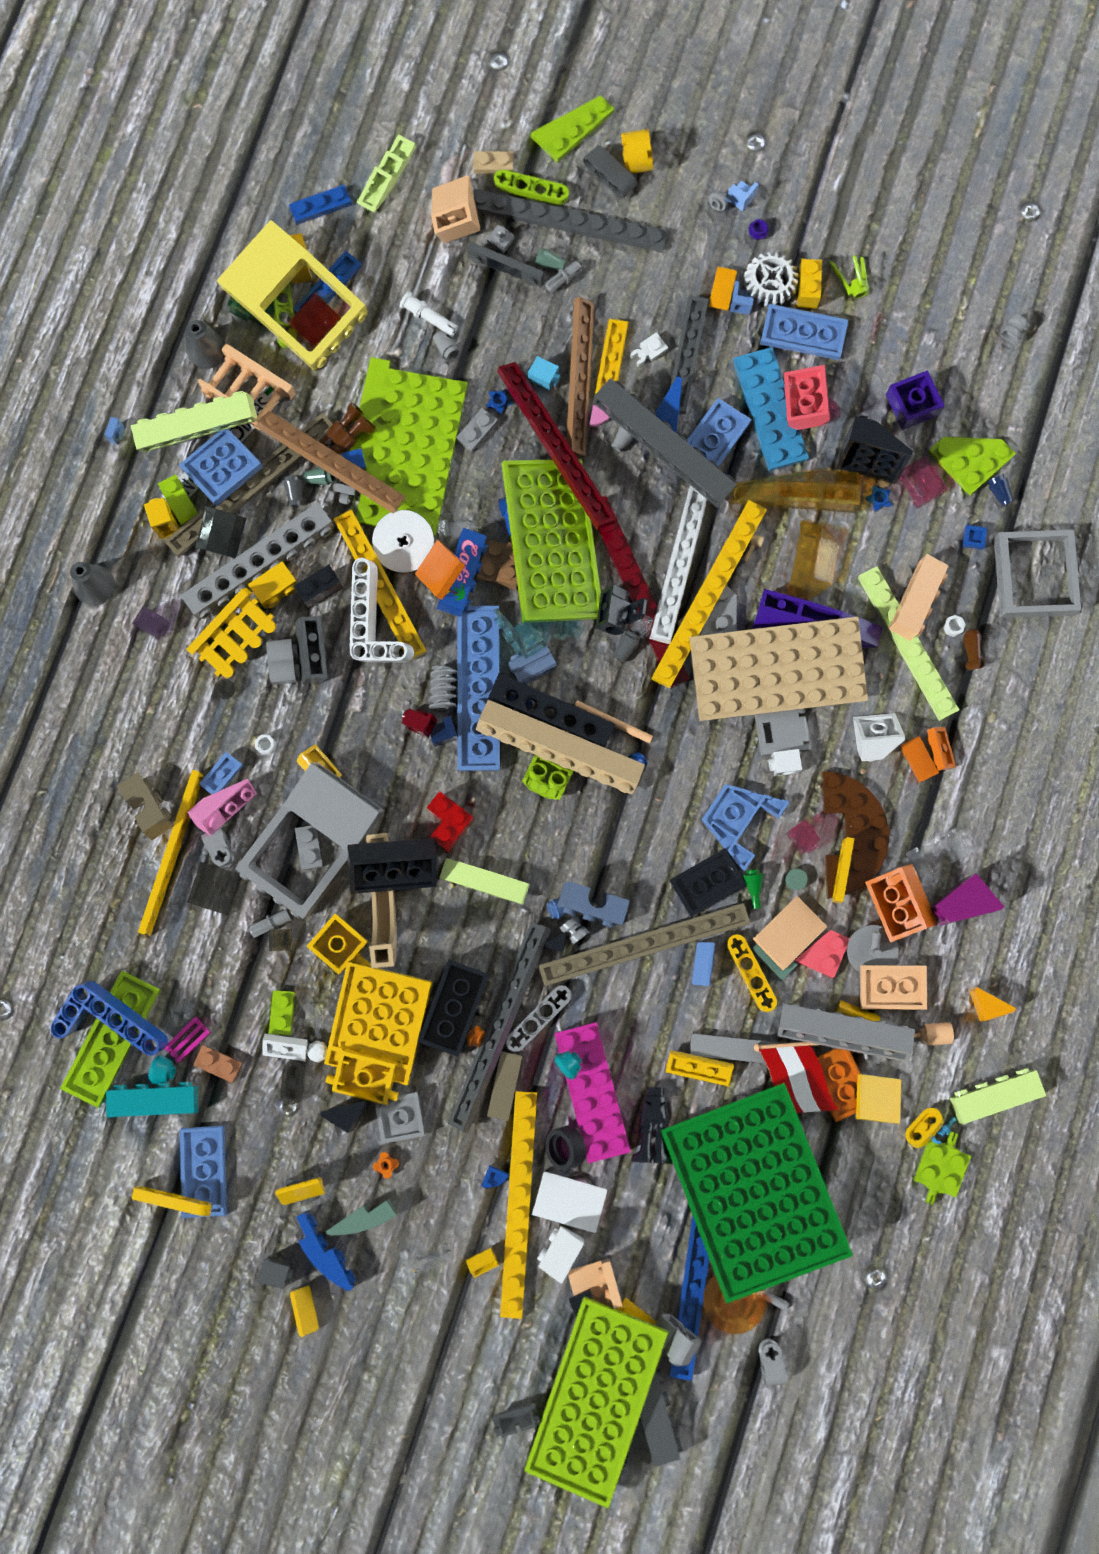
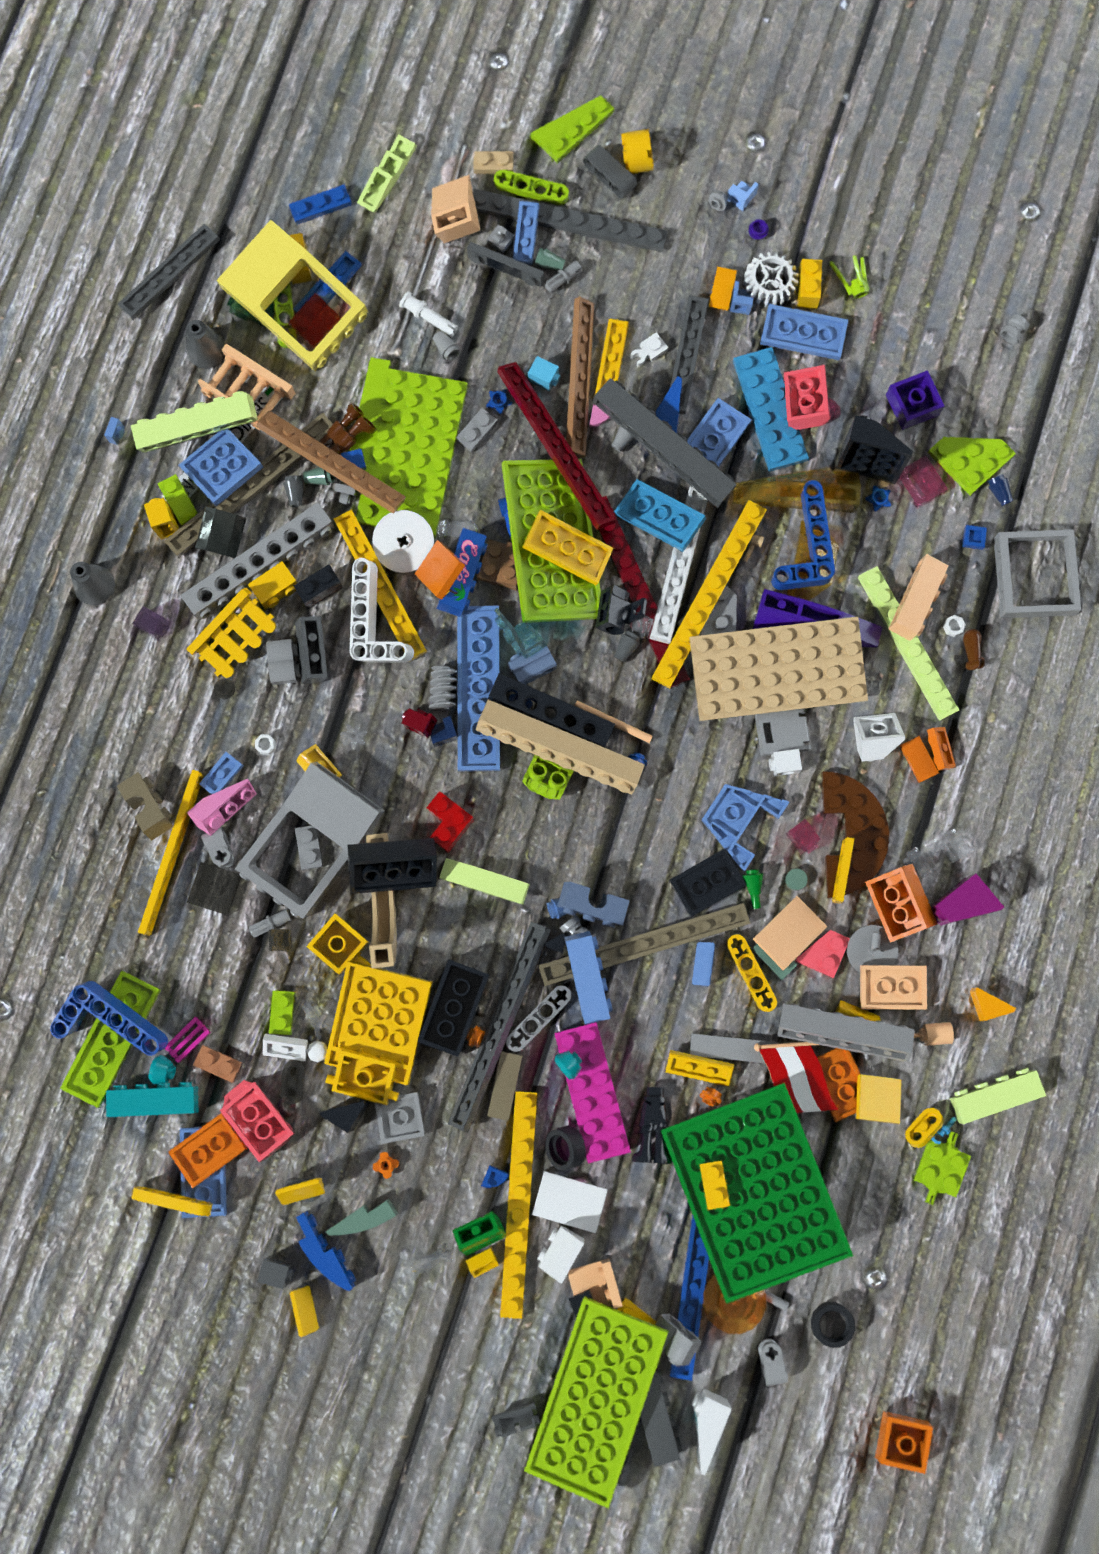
(168, 271): none -> dark grey plate
(207, 1150): none -> orange tile
(256, 1120): none -> coral slope
(349, 736): none -> clear plant
(479, 1233): none -> green brick
(526, 232): none -> medium blue tile
(567, 547): none -> yellow plate
(587, 977): none -> medium blue brick
(660, 515): none -> dark azure plate
(710, 1419): none -> white slope
(711, 1096): none -> orange plate
(714, 1185): none -> yellow plate
(814, 543): none -> blue beam
(815, 1324): none -> black tyre
(904, 1442): none -> orange brick

